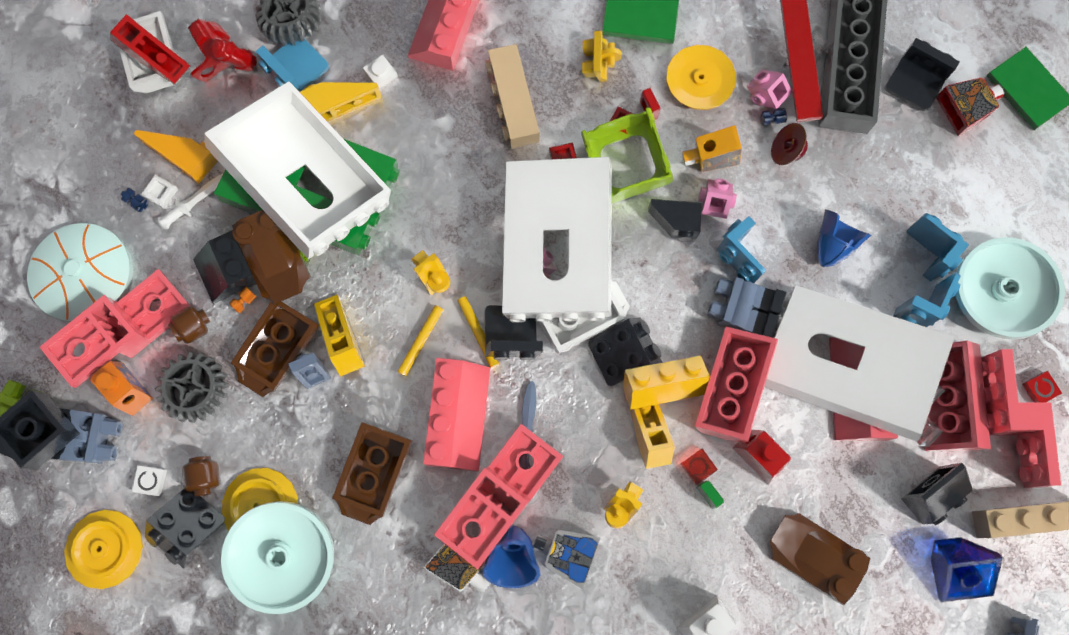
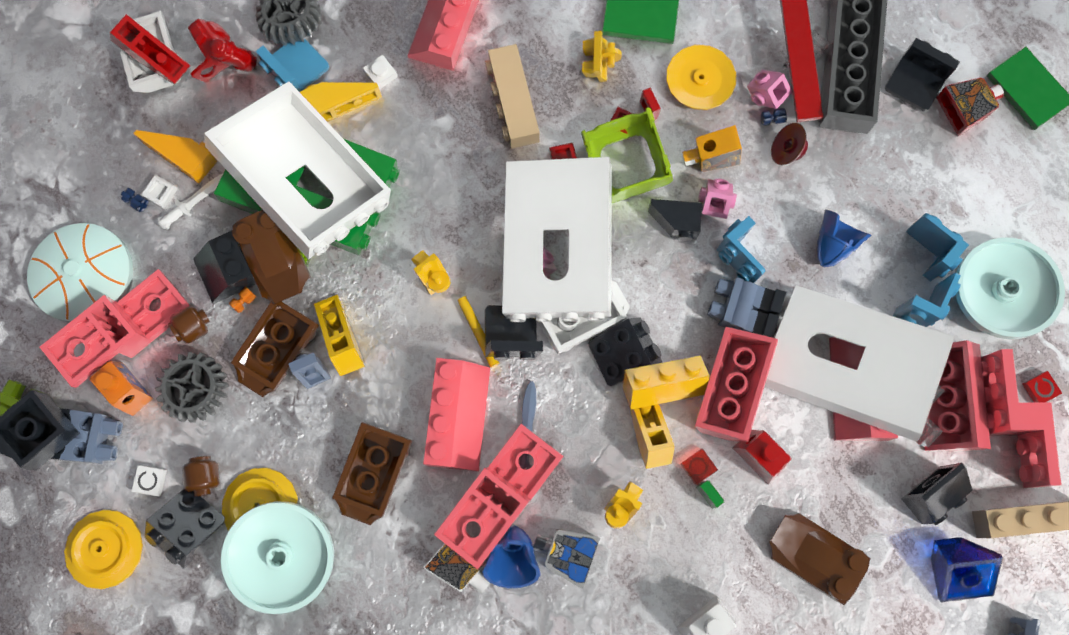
(420, 340): yellow bar -> none

